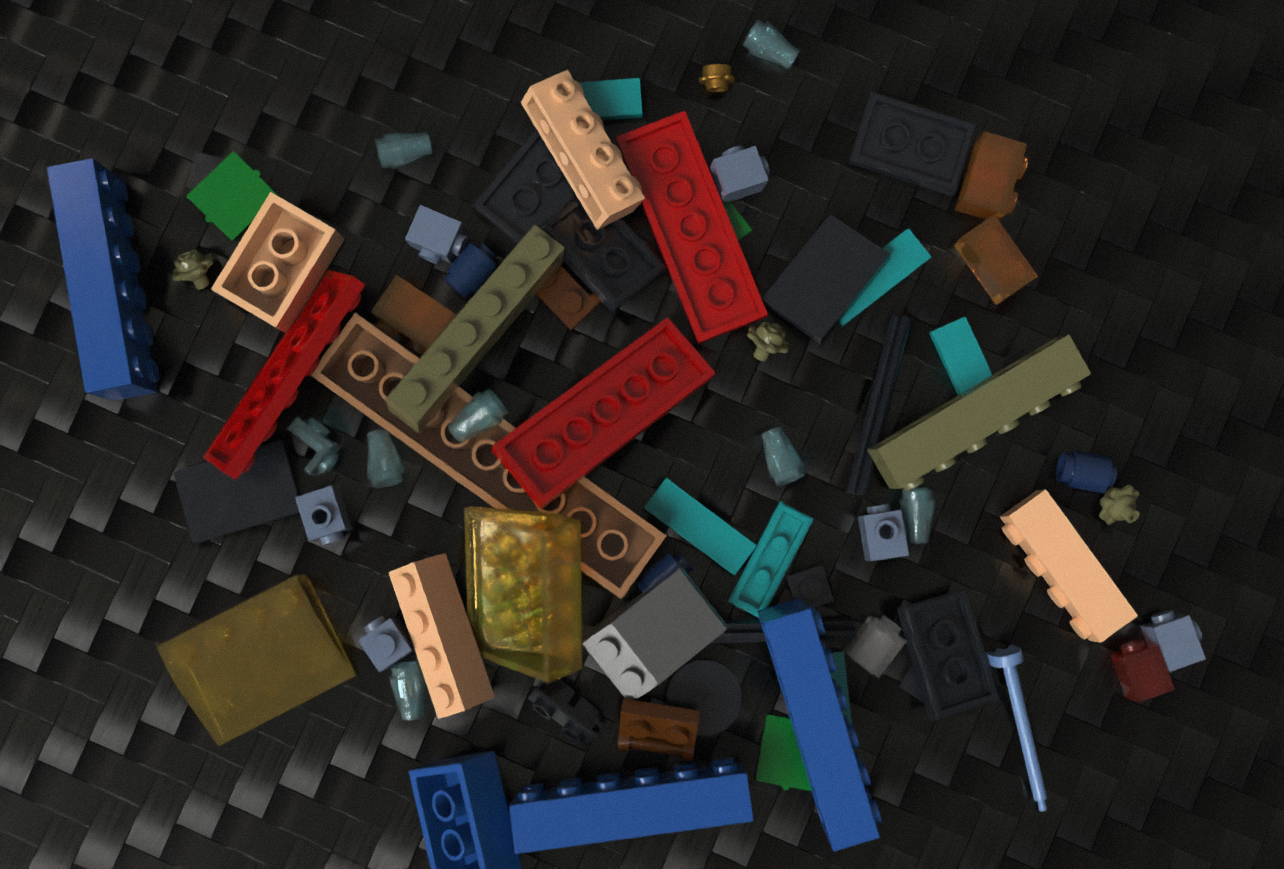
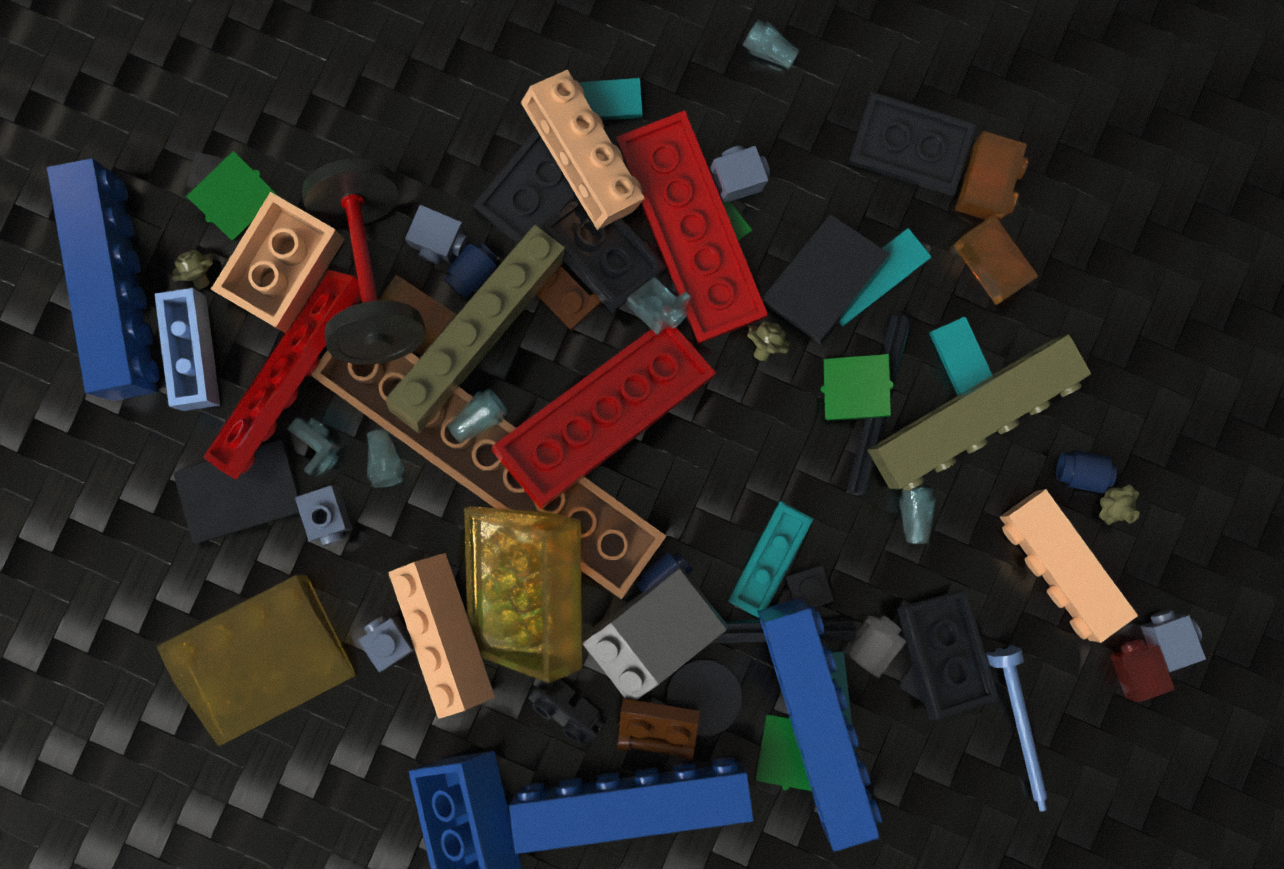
(187, 349): none -> light blue brick
(352, 195): none -> pearl dark grey piece
(402, 148): clear light blue cone -> none
(408, 688): clear light blue cone -> none
(658, 306): none -> clear light blue bracket
(700, 526): teal tile -> none
(717, 77): pearl gold plate -> none
(781, 457): clear light blue cone -> none
(857, 387): none -> green piece
(883, 533): sand blue brick -> none

